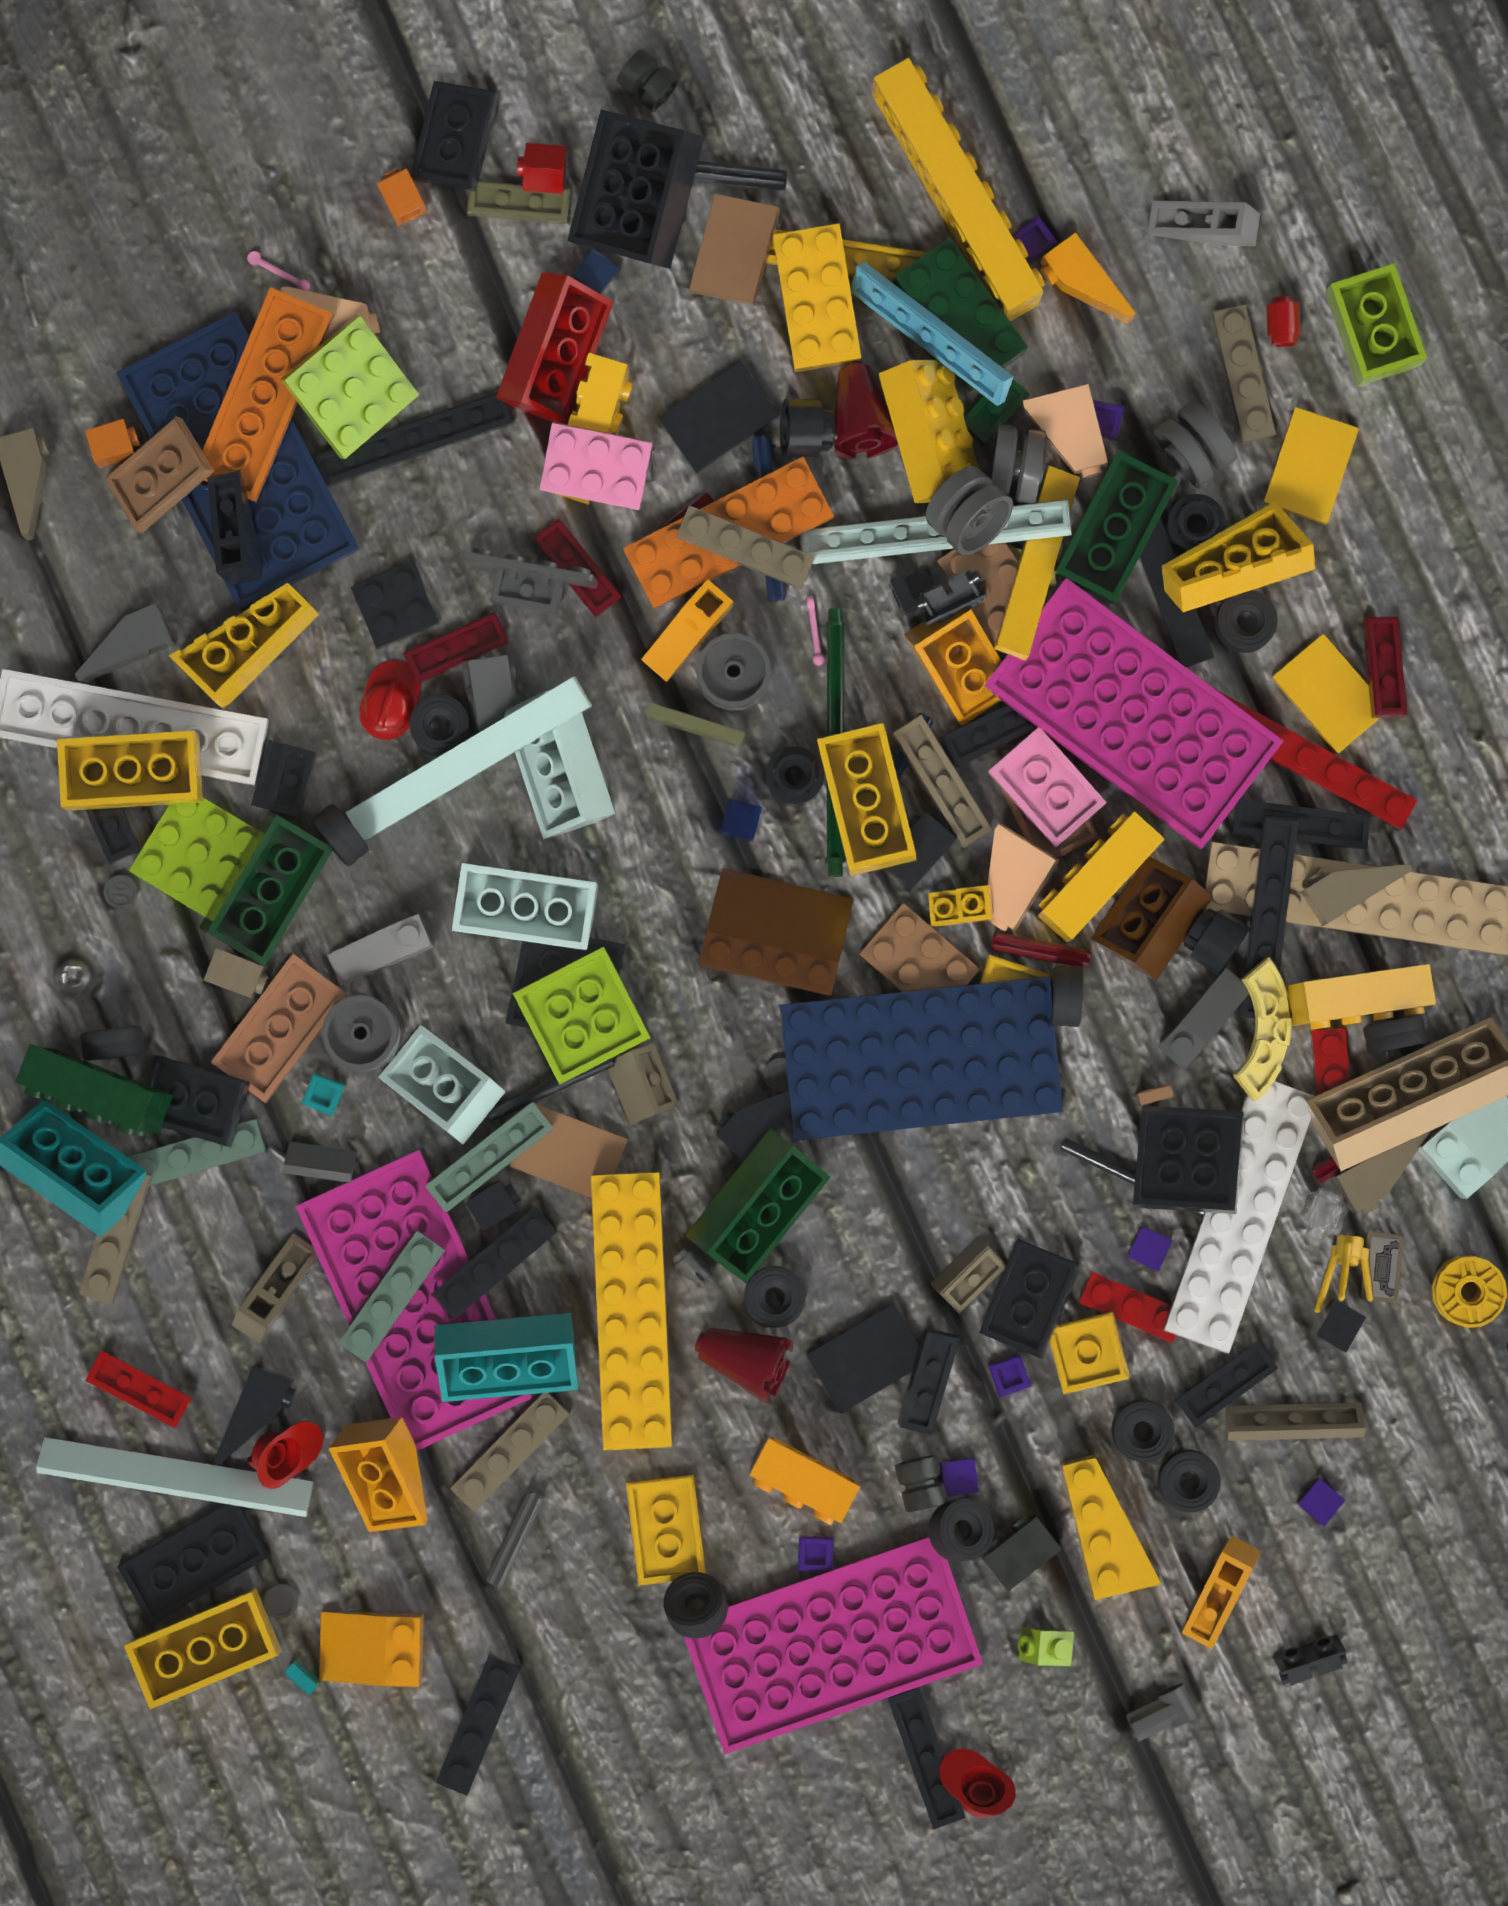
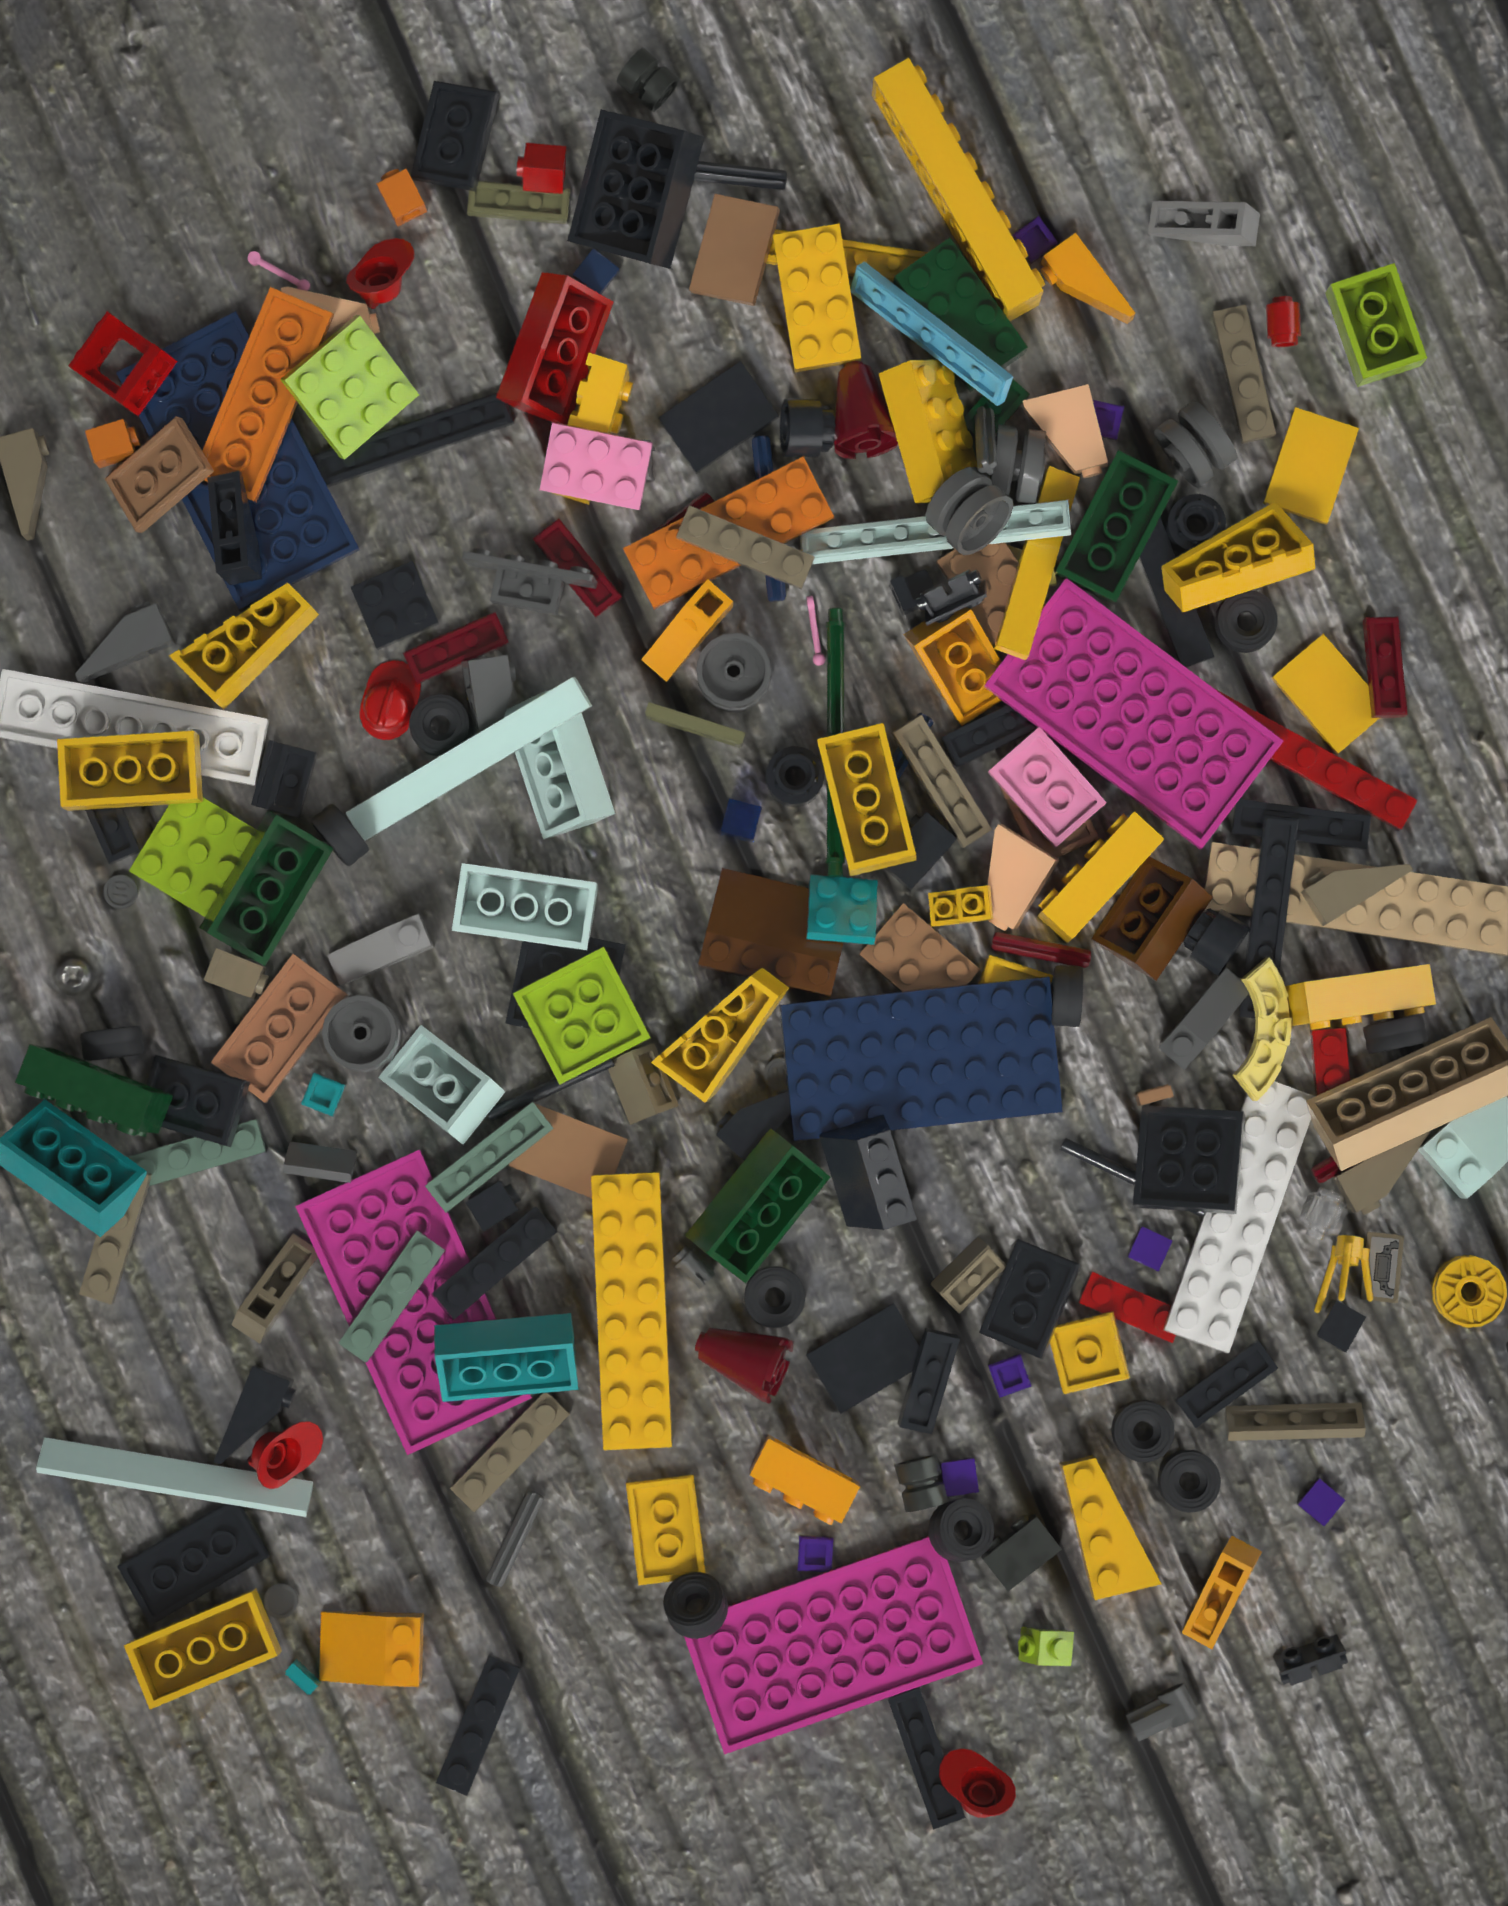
(139, 1389): red plate -> none
(142, 380): none -> red window
(381, 271): none -> red piece
(381, 1473): light orange slope -> none
(718, 1041): none -> yellow wedge
(842, 909): none -> teal plate
(868, 1175): none -> black slope
(985, 440): none -> dark grey axle

